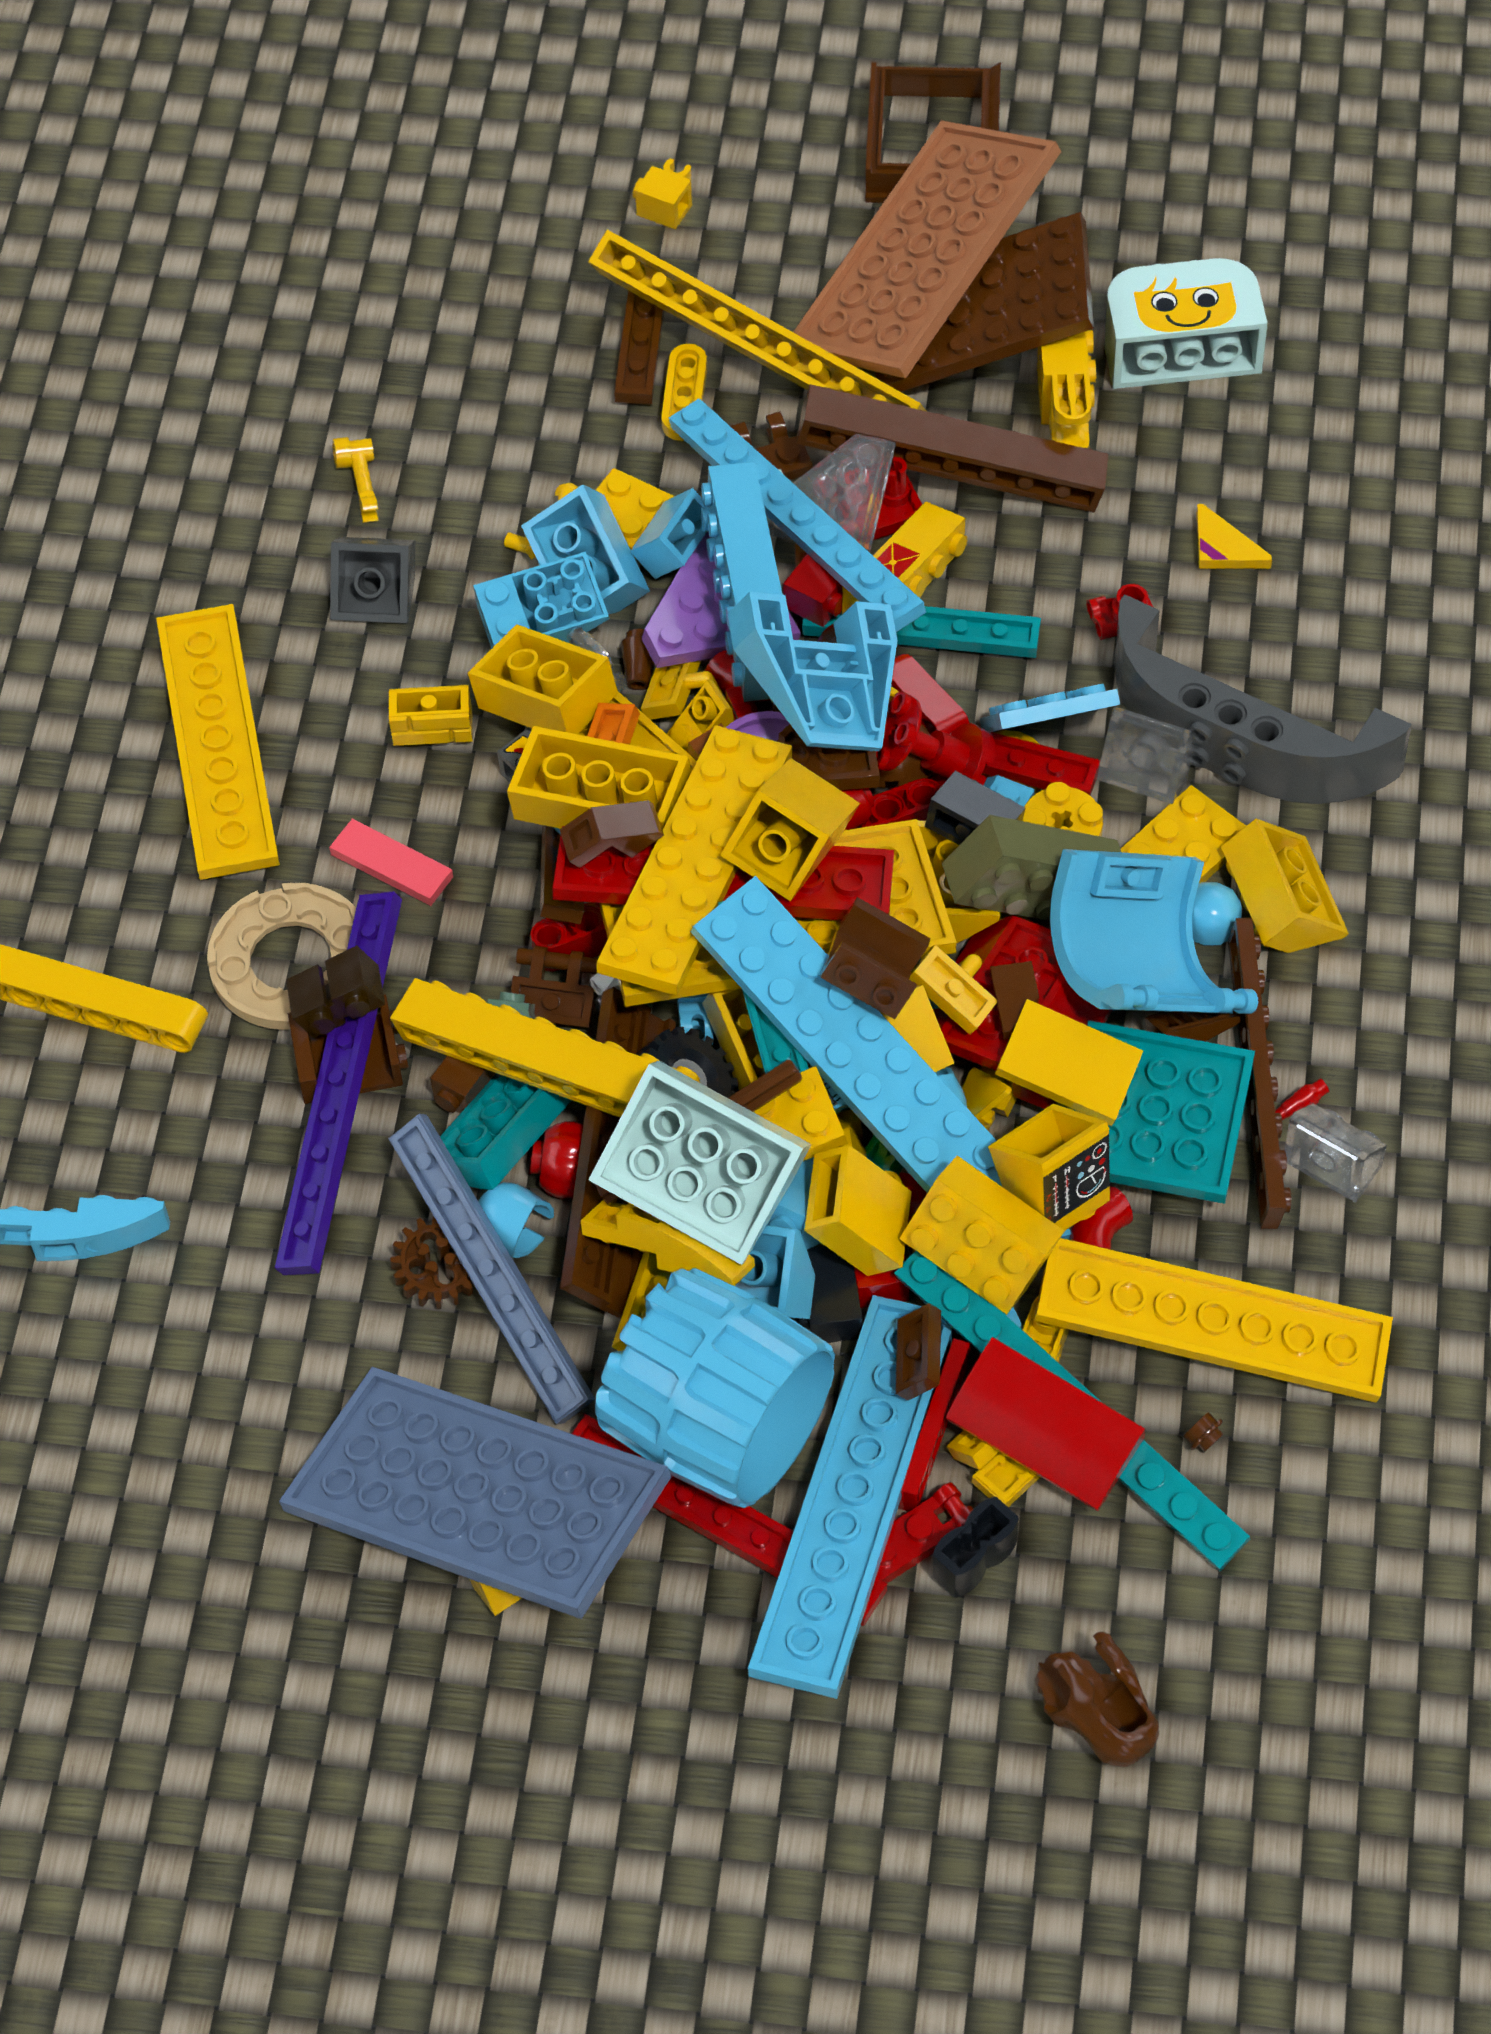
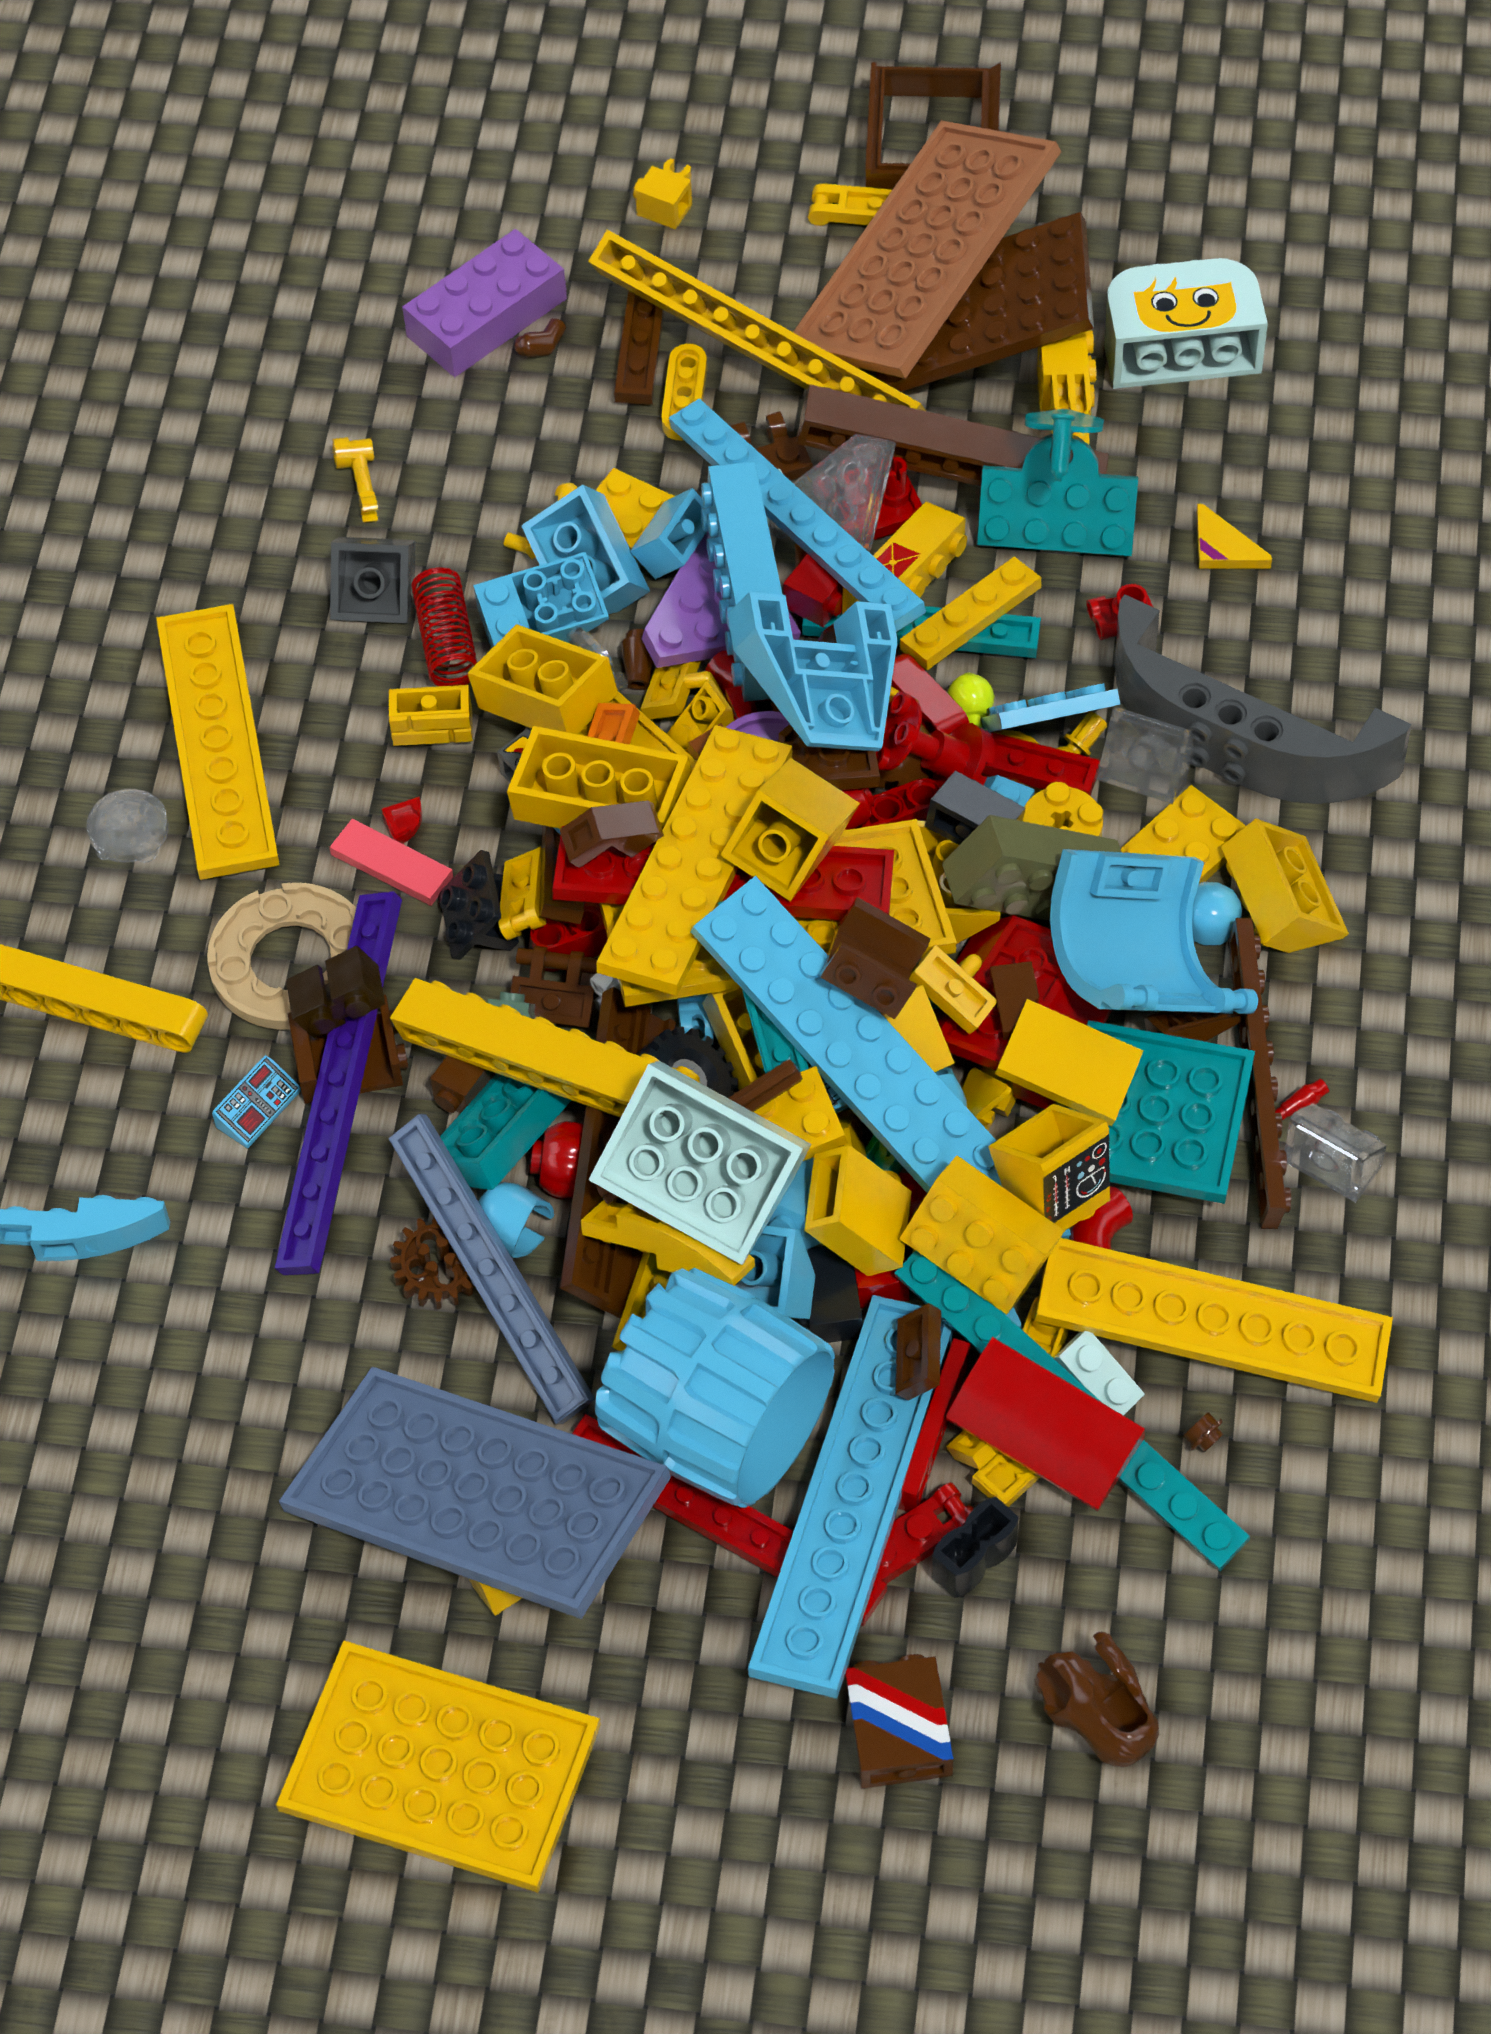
(128, 826): none -> clear tile
(255, 1102): none -> slope
(403, 819): none -> red tile
(437, 600): none -> red piece
(439, 1766): none -> yellow plate
(473, 908): none -> black bracket
(484, 302): none -> medium lavender brick
(521, 894): none -> yellow plate
(540, 343): none -> reddish brown arm
(854, 204): none -> yellow plate
(899, 1721): none -> panel
(970, 613): none -> yellow plate
(973, 696): none -> neon yellow piece
(1058, 500): none -> teal plate
(1085, 734): none -> yellow axle
(1099, 1372): none -> light aqua plate

